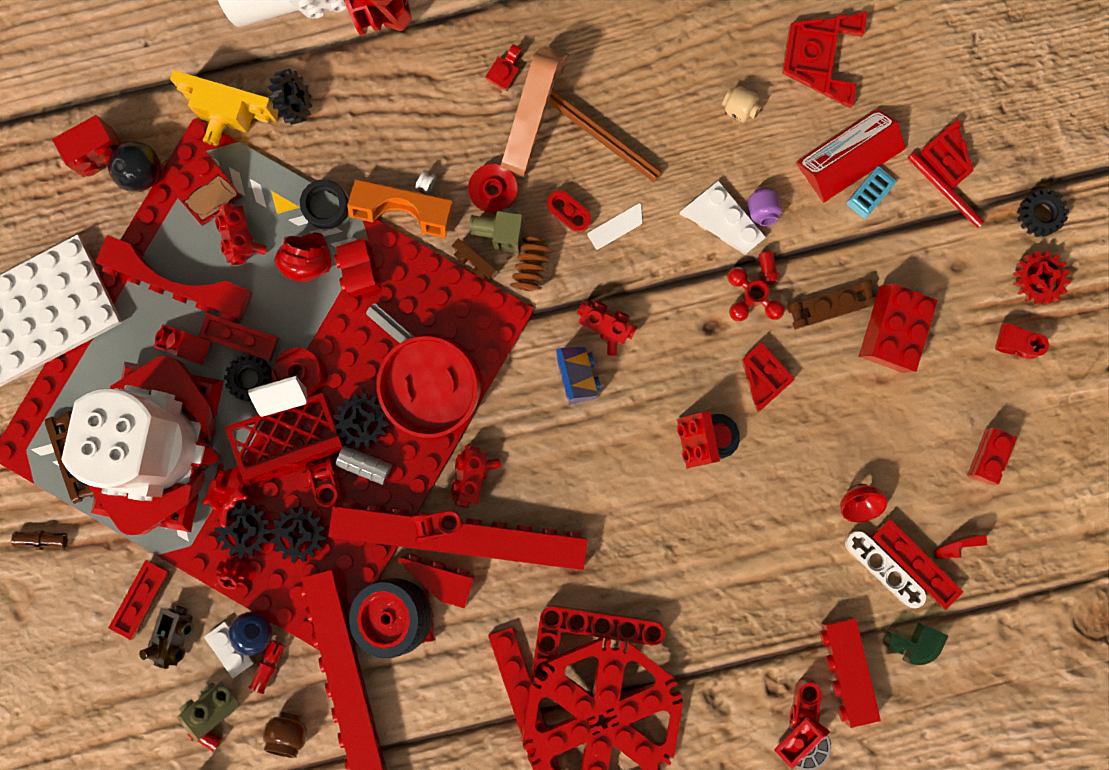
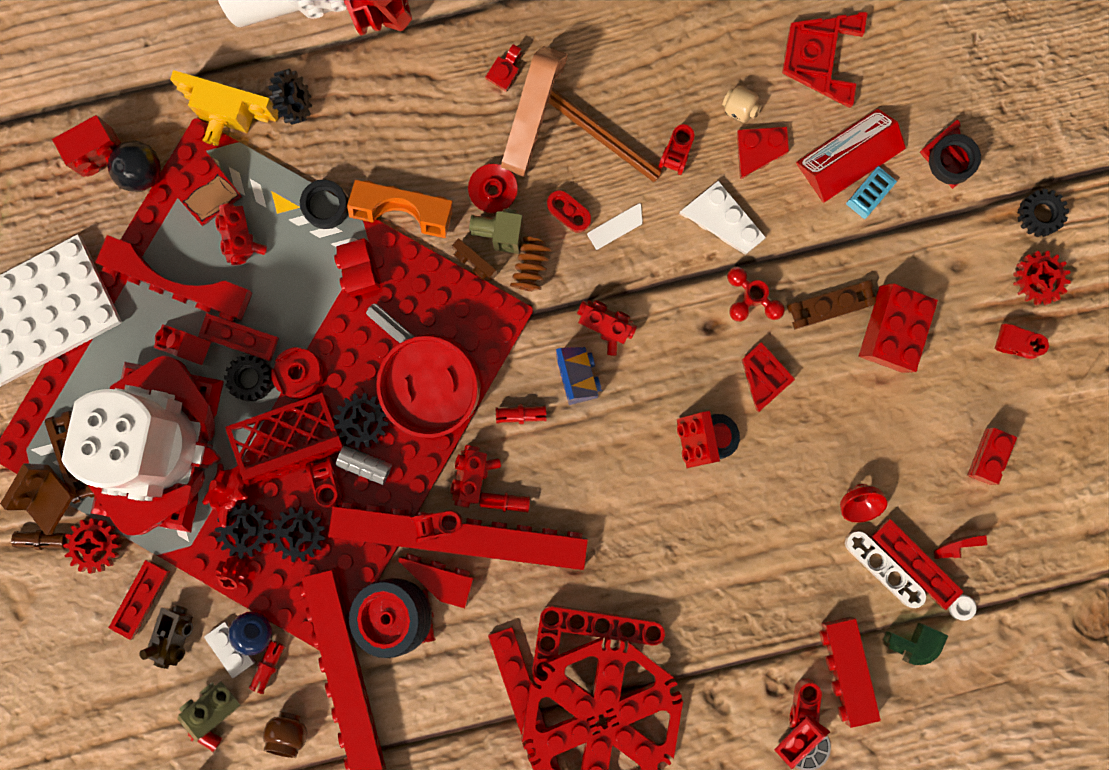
(40, 494): none -> reddish brown bracket
(91, 556): none -> red gear
(278, 396): white slope -> none
(303, 257): red helmet -> none
(425, 182): white bush -> none
(504, 502): none -> red axle
(520, 414): none -> red pin
(677, 153): none -> red piece
(760, 148): none -> red wing
(765, 206): medium lavender head -> none
(768, 268): red pin -> none
(945, 189): red bar -> none
(963, 608): none -> white tile
(968, 146): none -> black tyre

